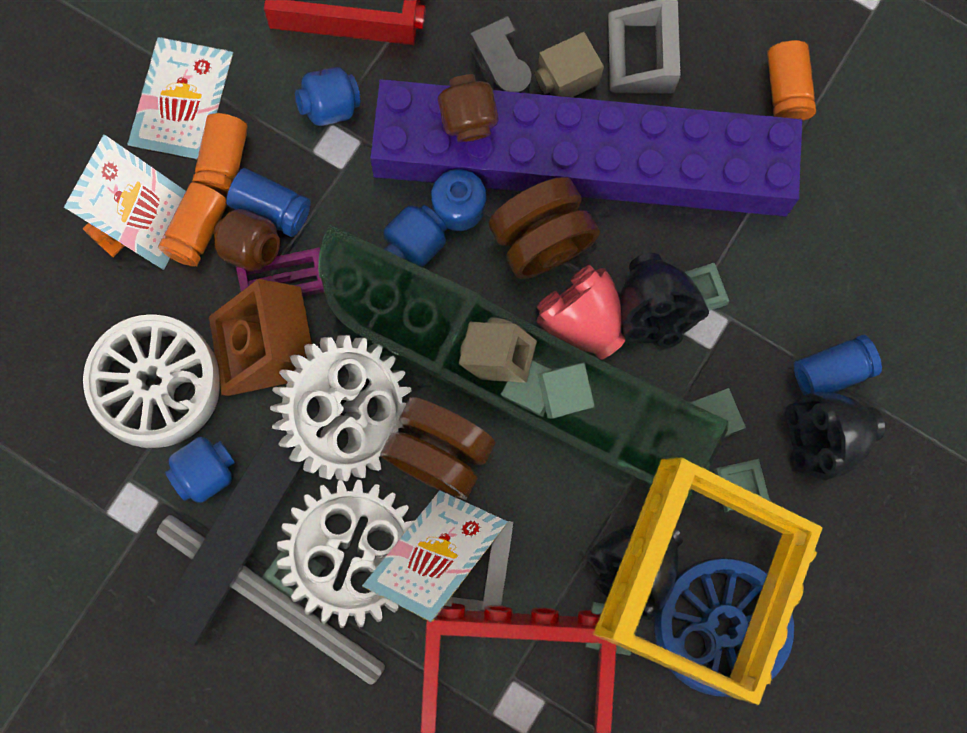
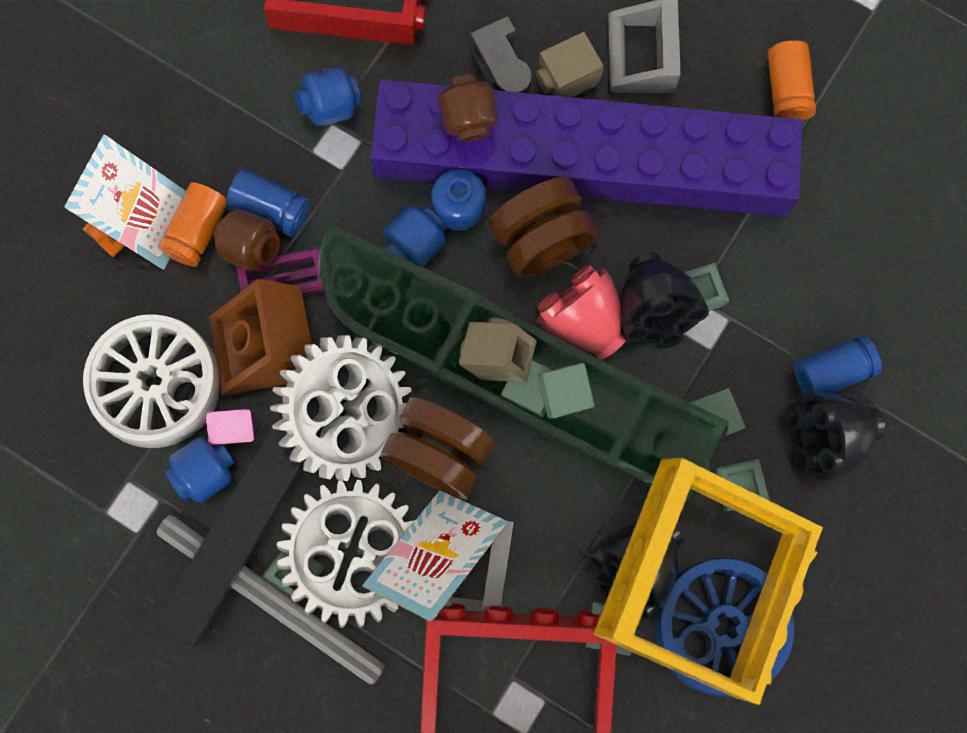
(178, 95): sticker -> none
(220, 152): orange piece -> none
(231, 426): none -> slope

